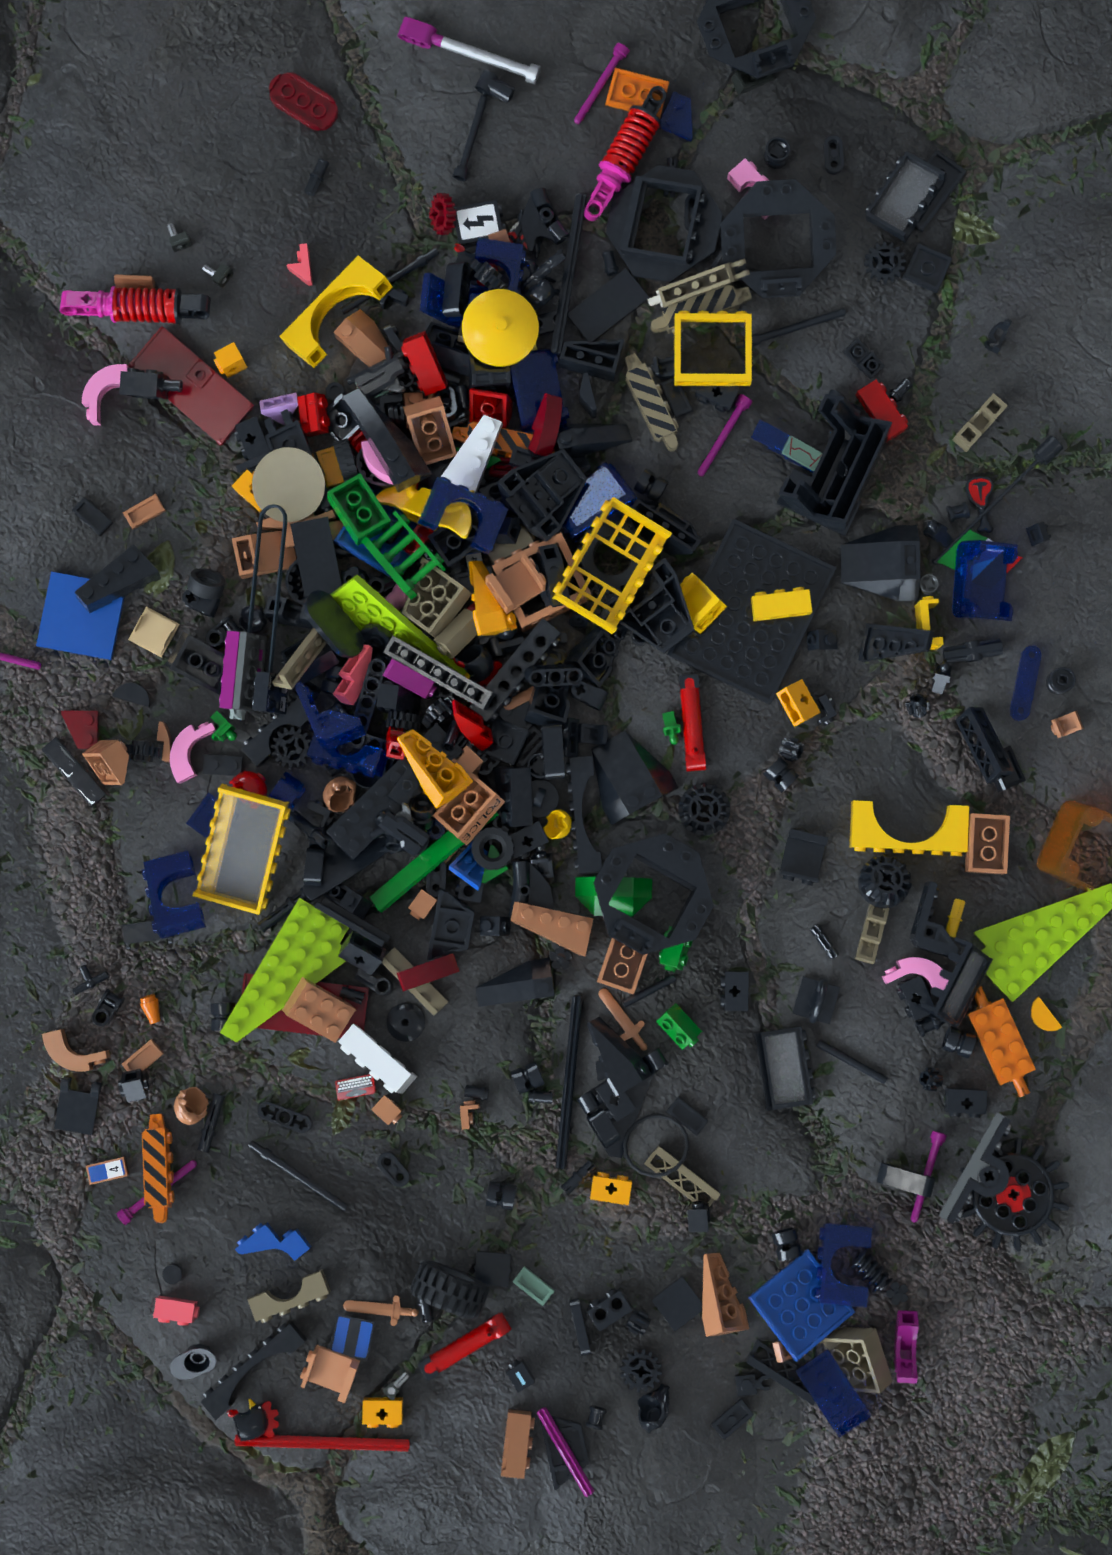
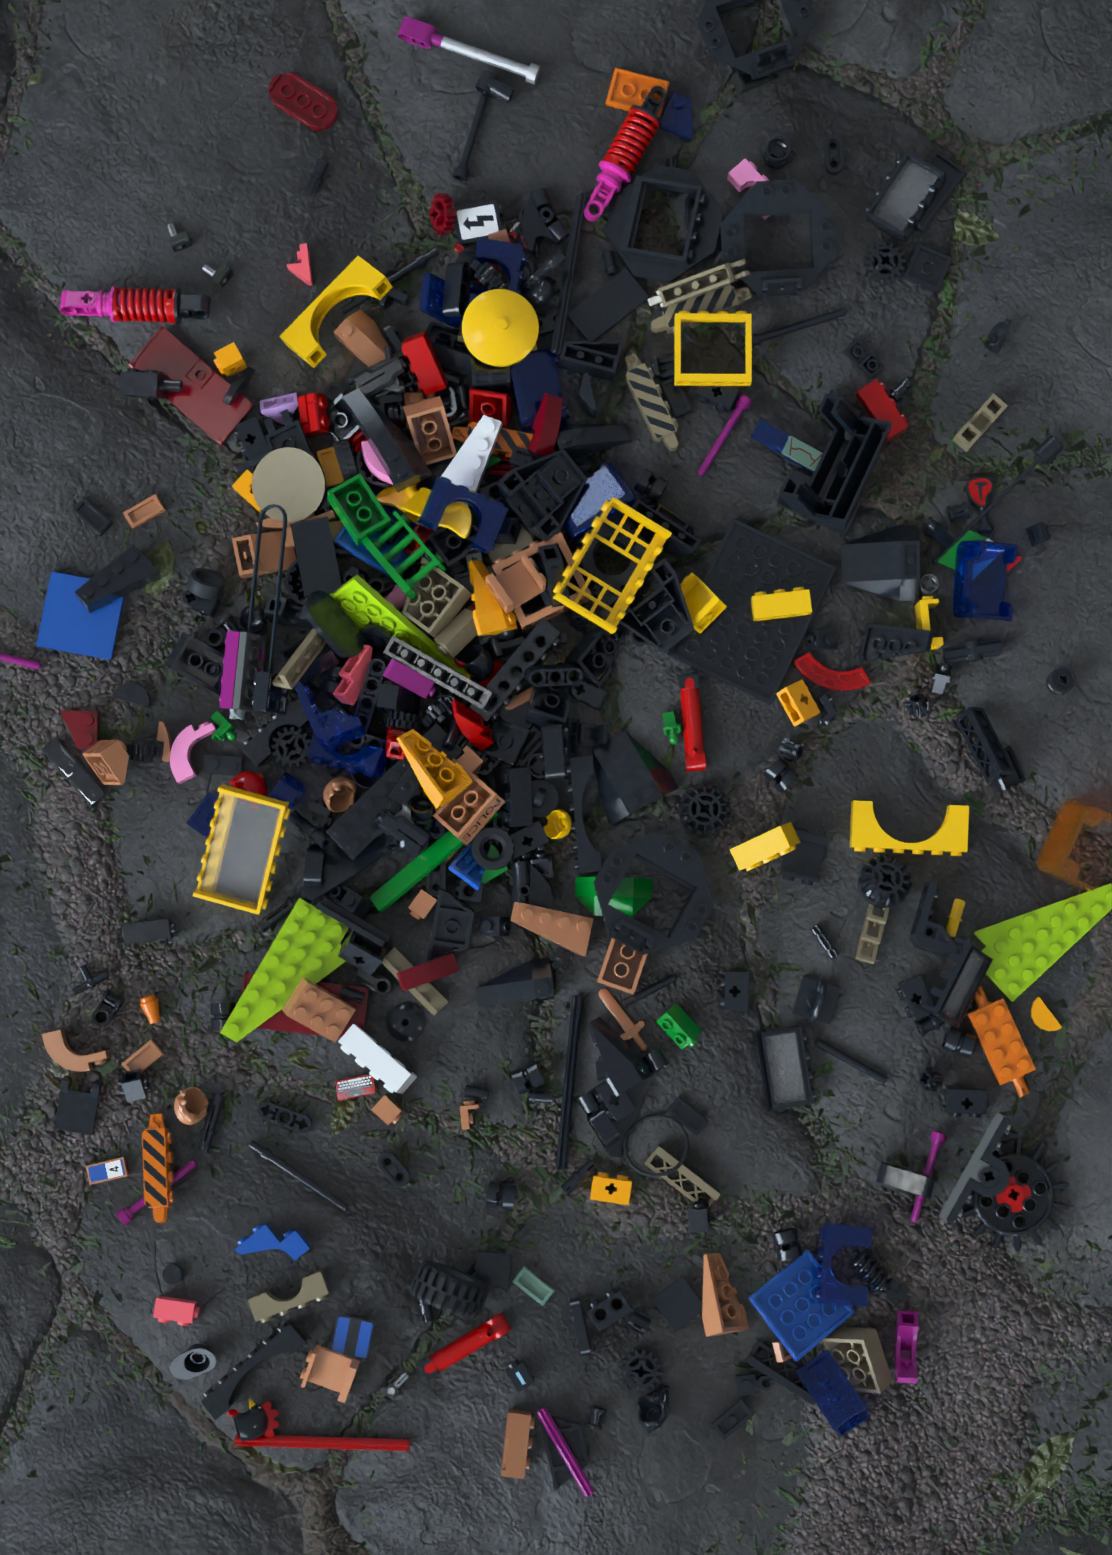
(97, 387): bright pink arch -> none
(134, 281): nougat slope -> none
(153, 632): tan piece -> none
(159, 874): clear blue arch -> none
(237, 386): none -> black tile
(393, 1310): nougat sword -> none
(393, 1411): light orange brick -> none
(619, 53): magenta piece -> none
(675, 956): green brick -> none
(765, 847): none -> yellow brick
(829, 678): none -> red tile
(927, 969): bright pink arch -> none
(987, 844): nougat brick -> none
(1025, 683): clear blue plate -> none
(1066, 724): nougat bracket -> none

